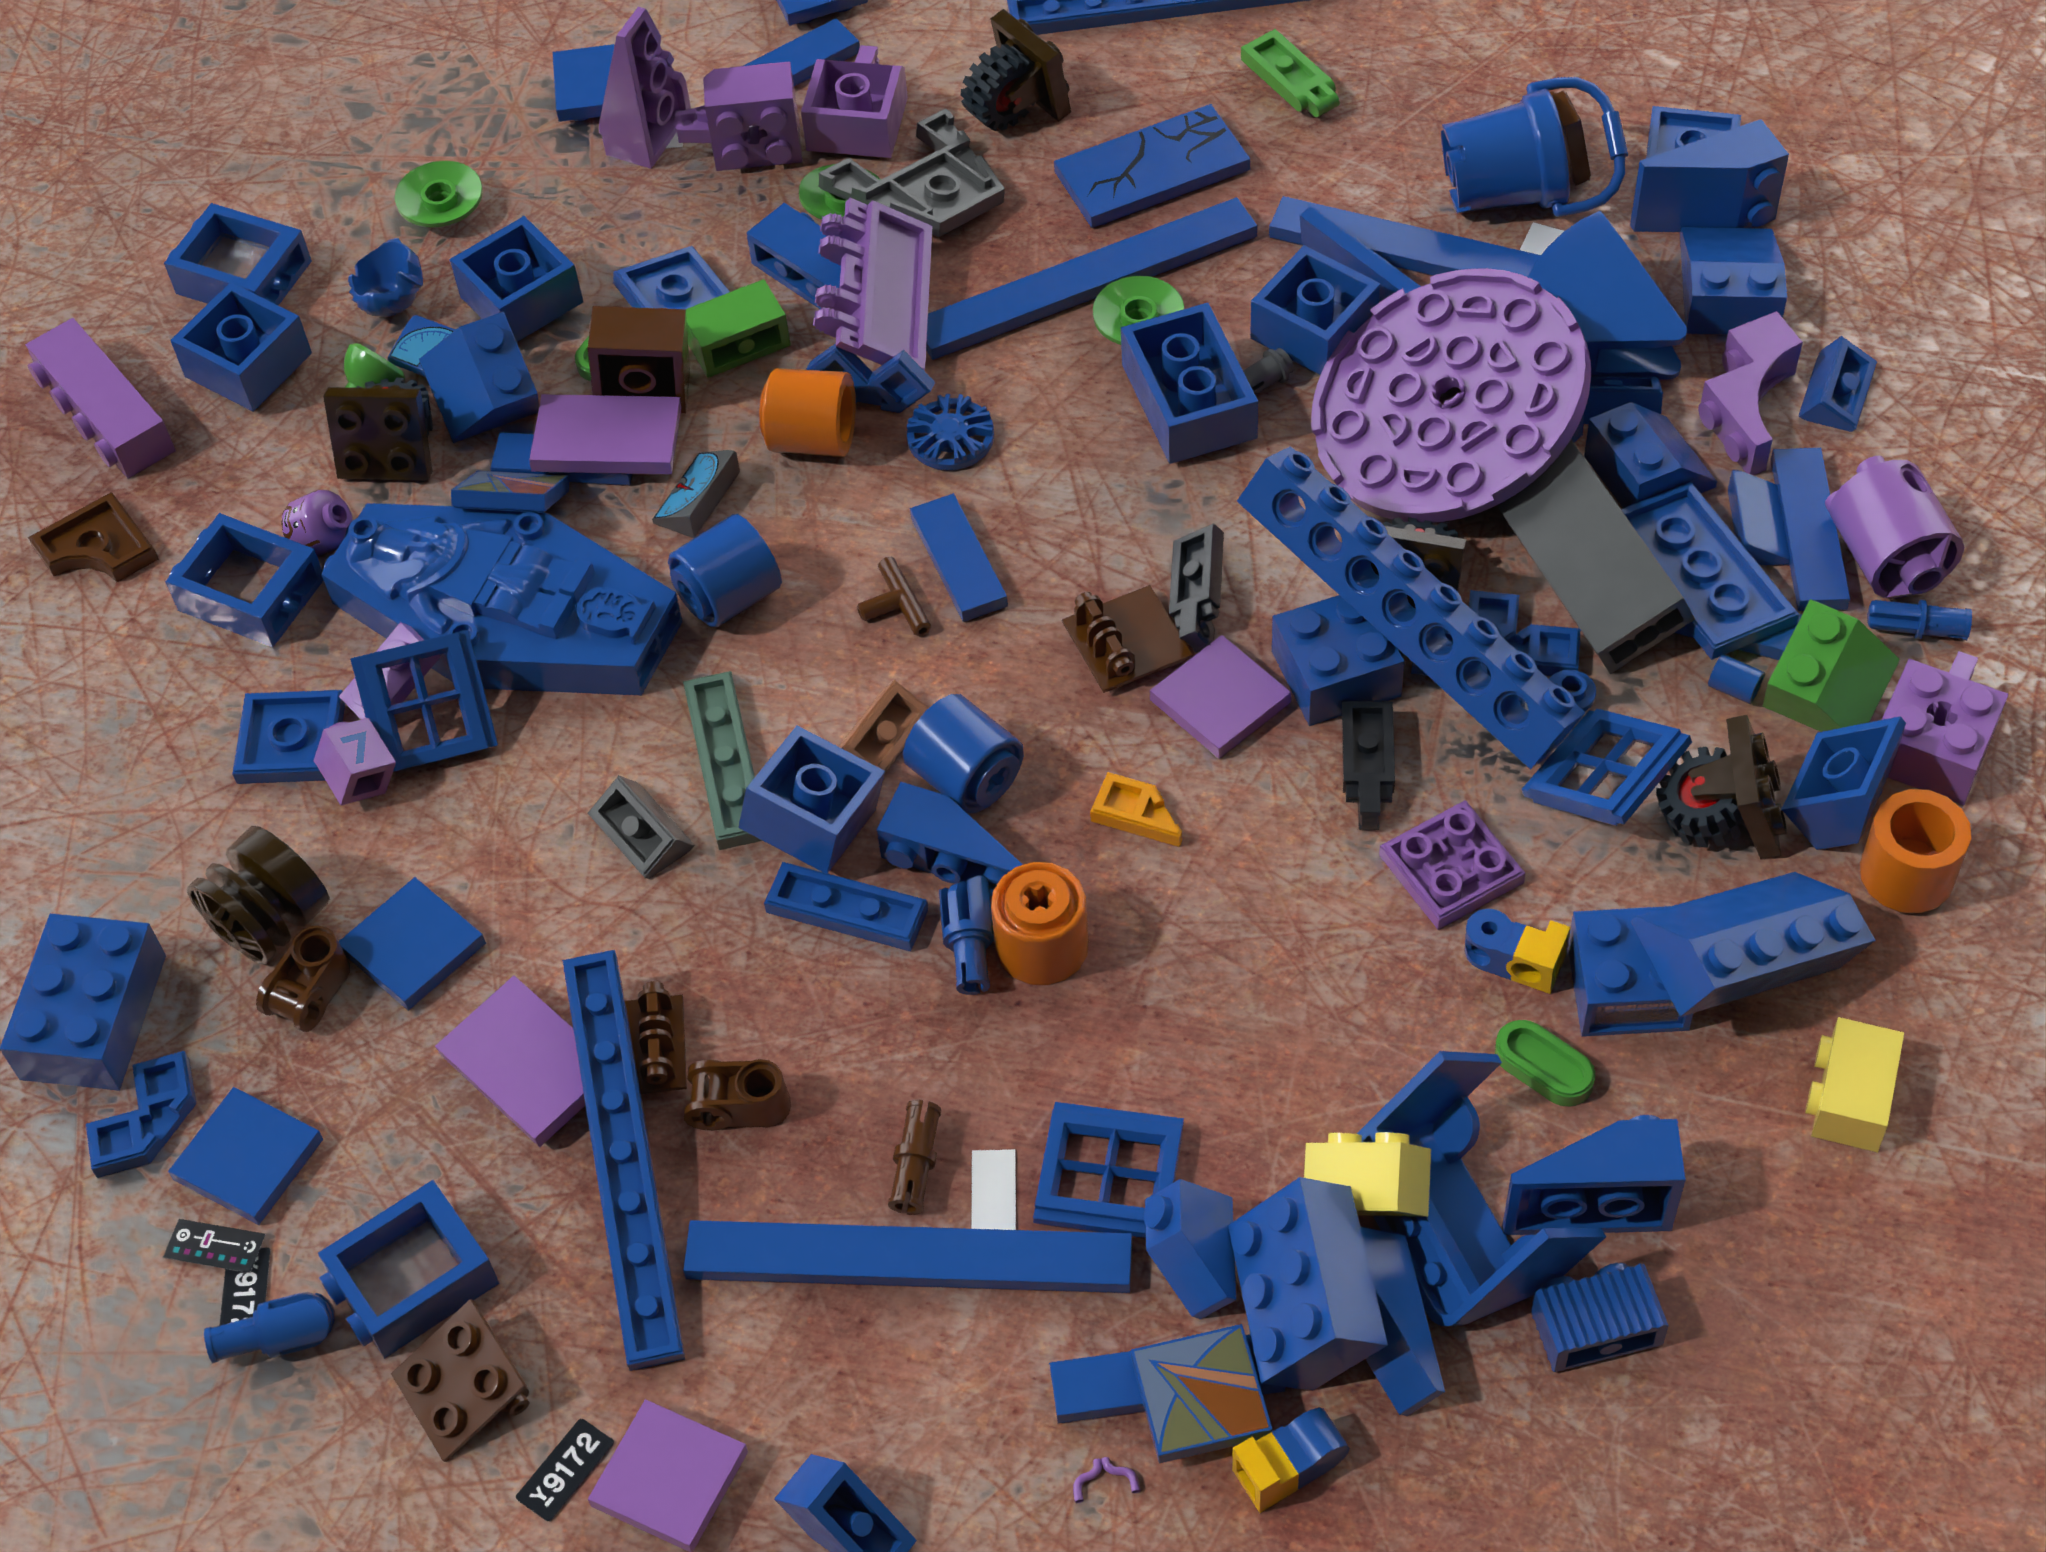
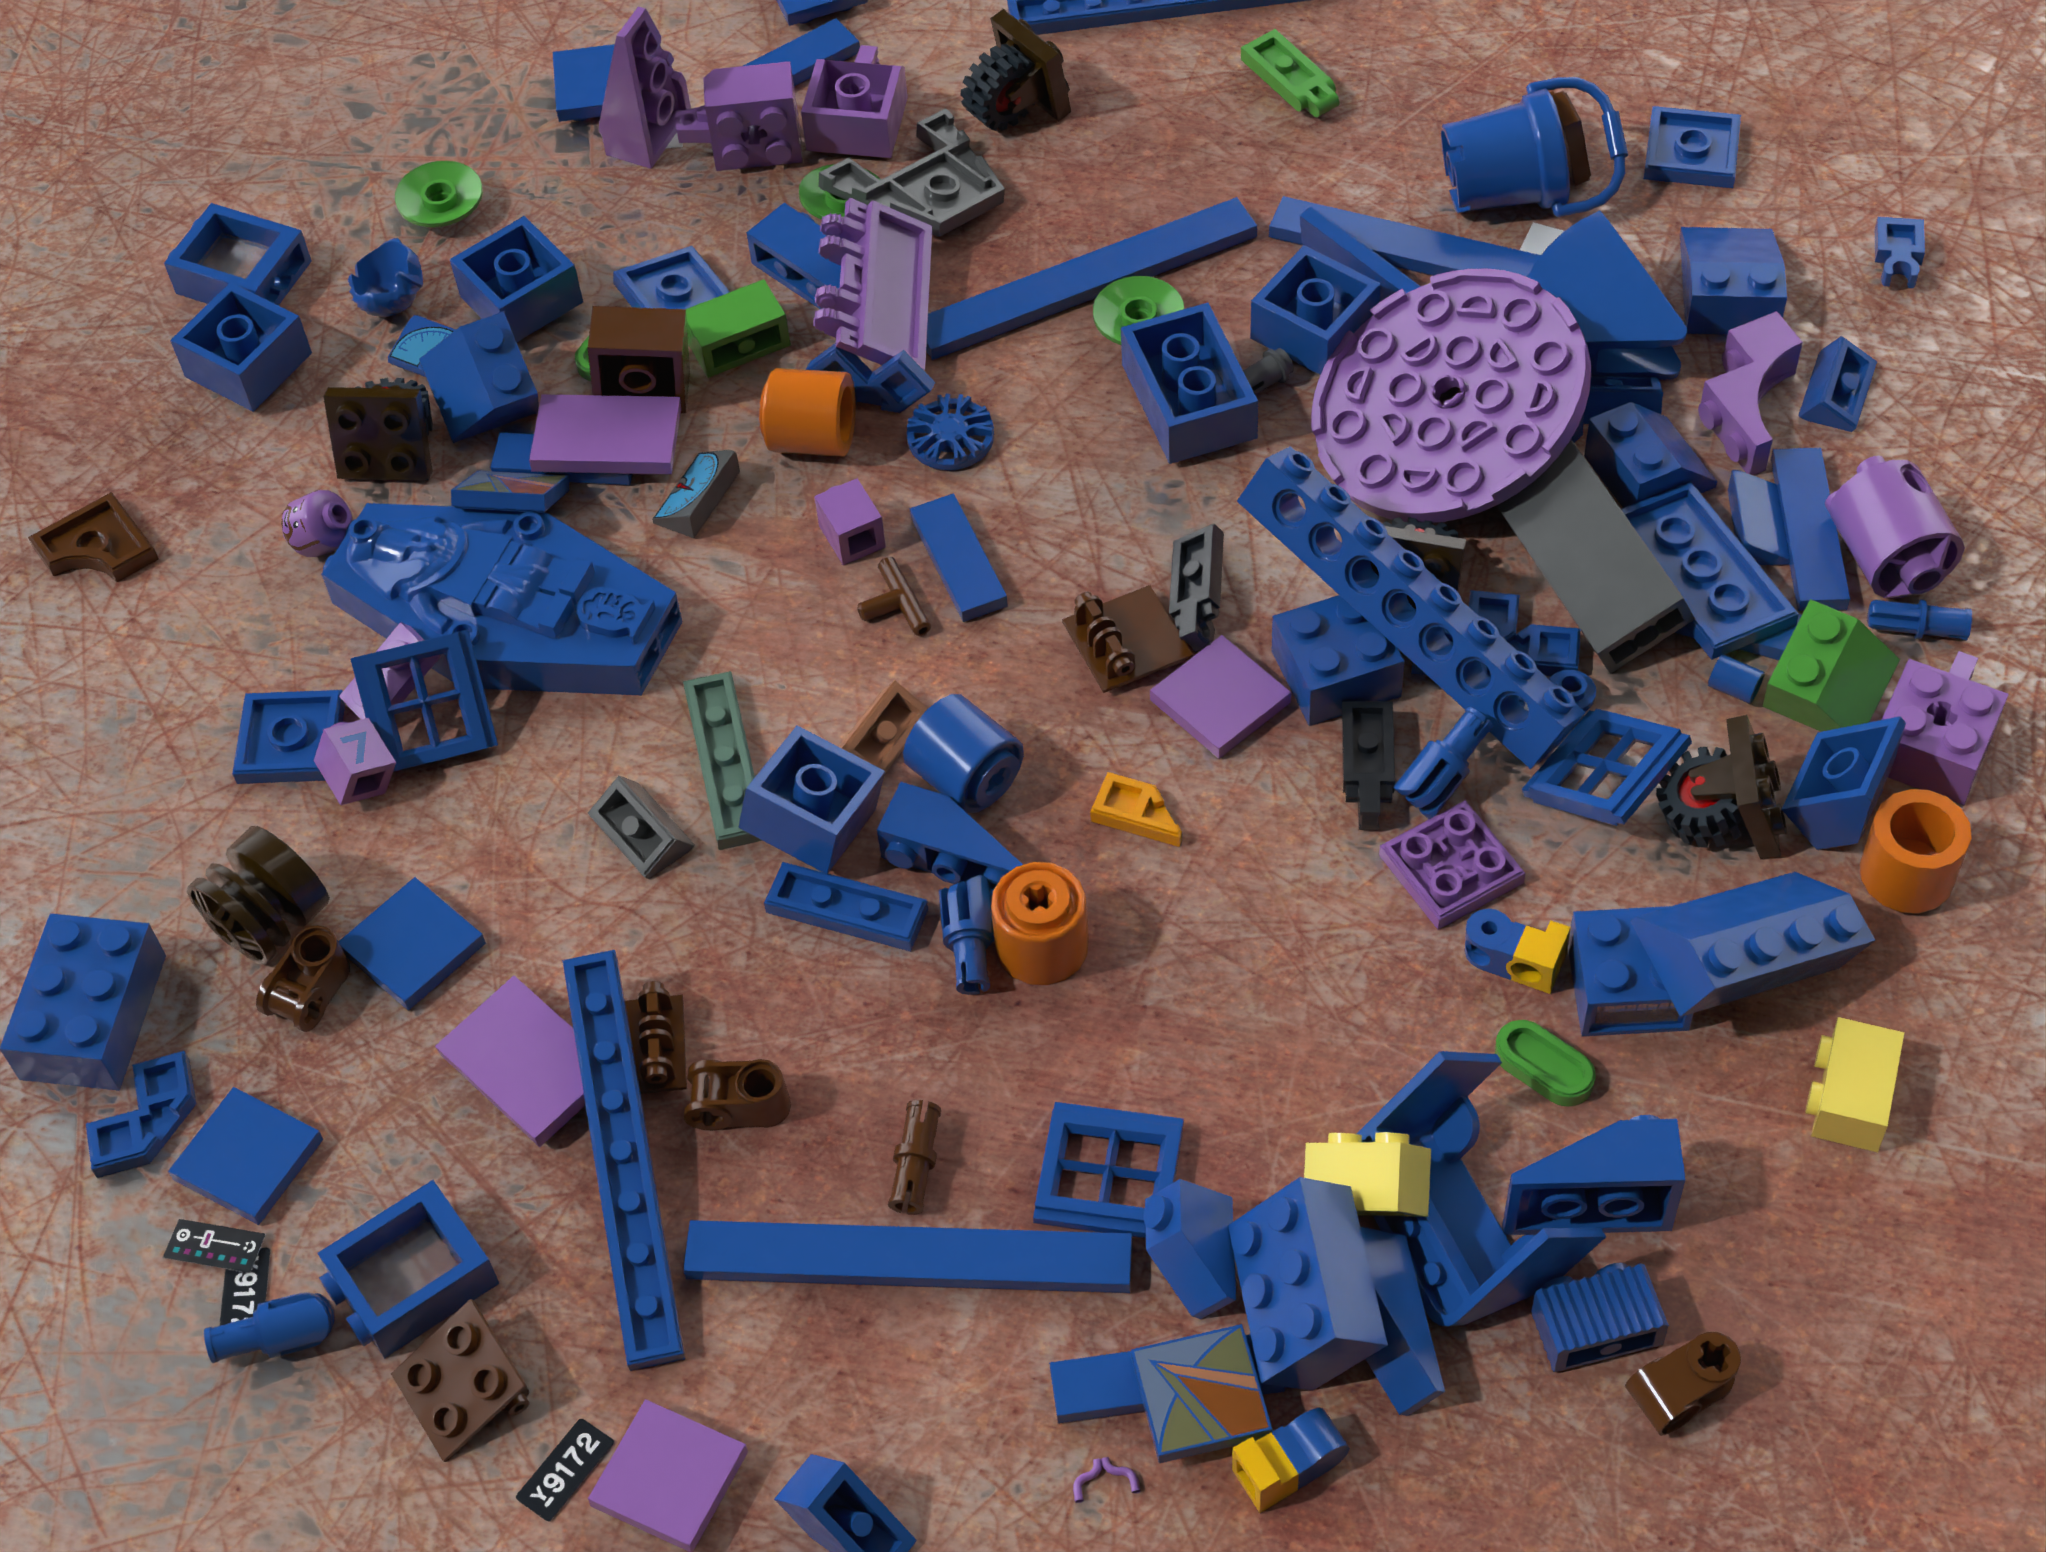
(99, 398): medium lavender brick -> none
(277, 602): blue window -> none
(365, 365): bright green brick -> none
(724, 571): blue piece -> none
(850, 521): none -> medium lavender brick
(993, 1189): white sticker -> none
(1151, 165): blue tile -> none
(1443, 764): none -> blue arm
(1678, 1387): none -> reddish brown piece
(1712, 182): blue slope -> none
(1900, 248): none -> blue plate

